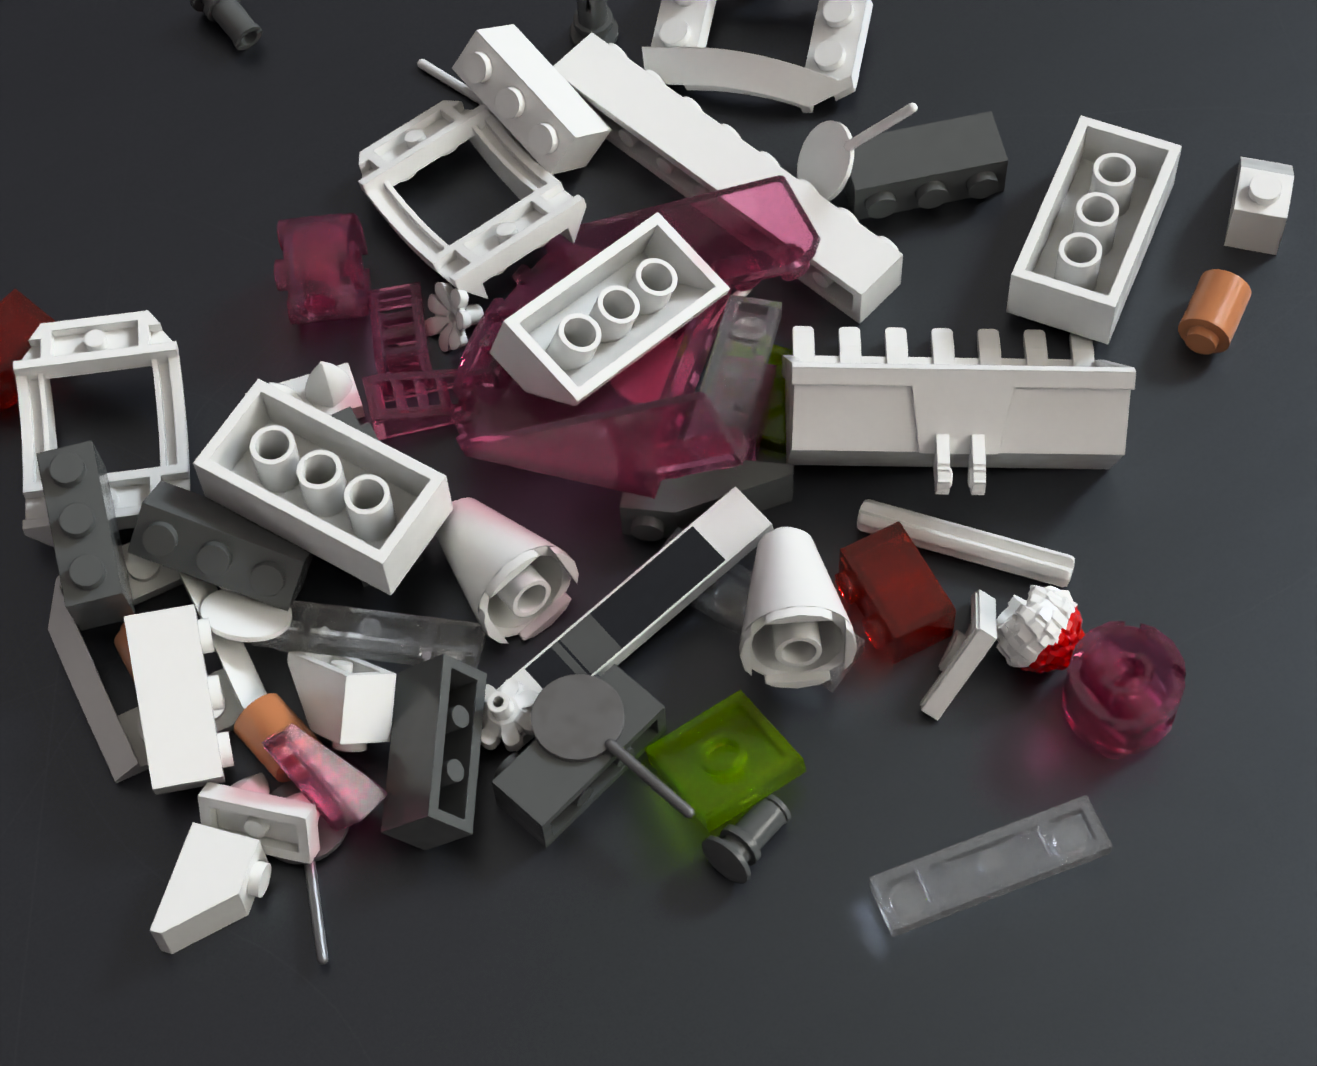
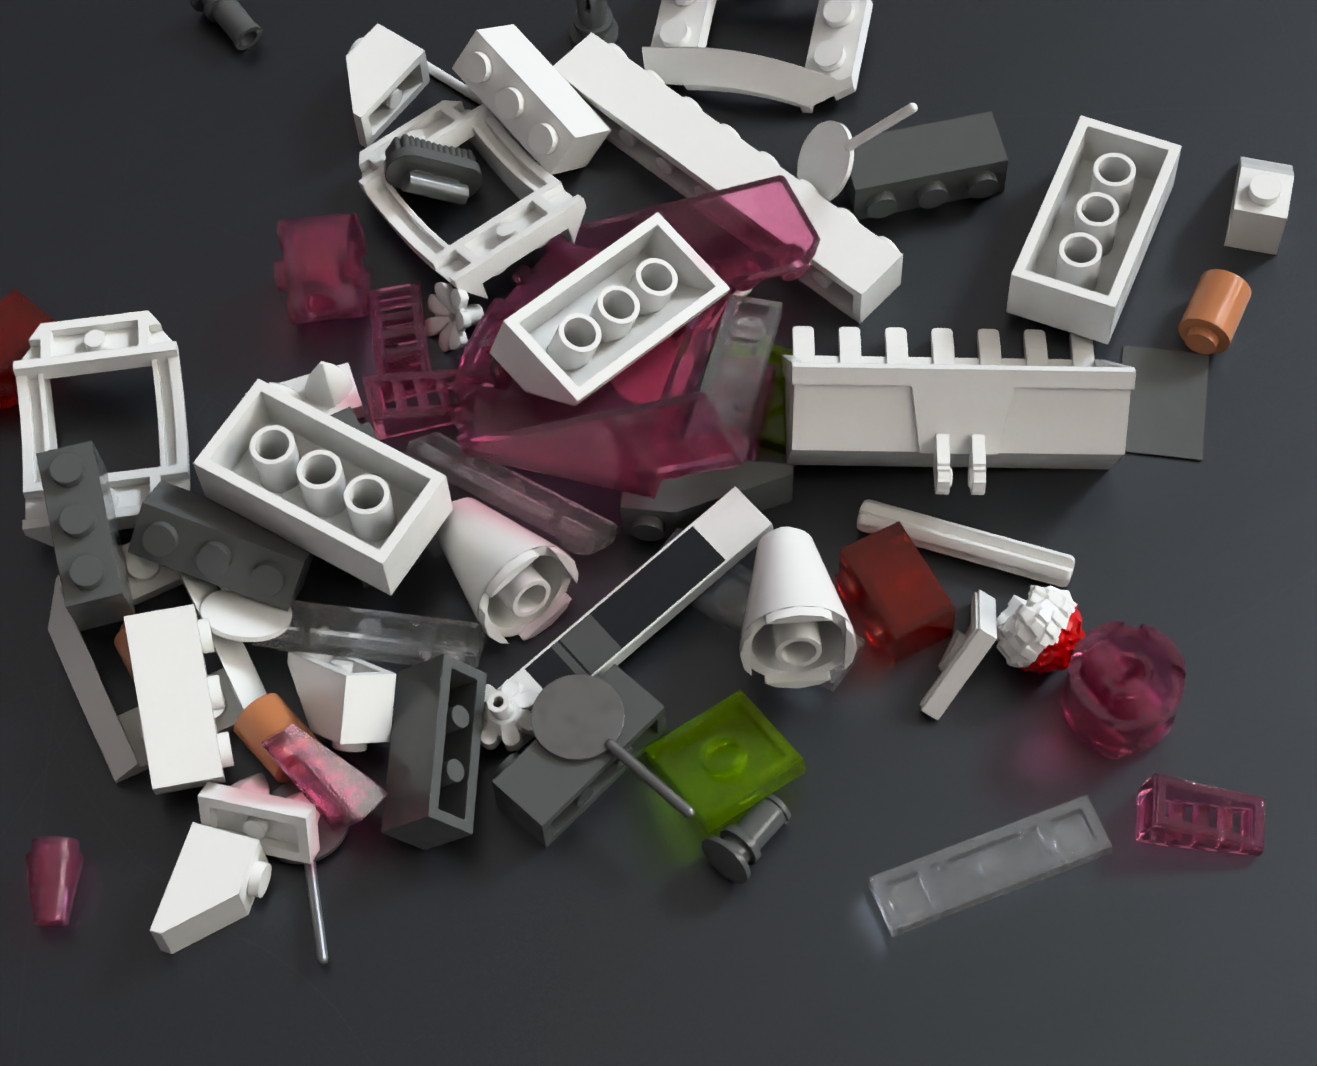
(53, 878): none -> clear pink cone
(383, 80): none -> white slope
(432, 169): none -> dark grey piece
(573, 524): none -> clear plate
(1167, 402): none -> dark grey sticker
(1173, 831): none -> clear pink slope

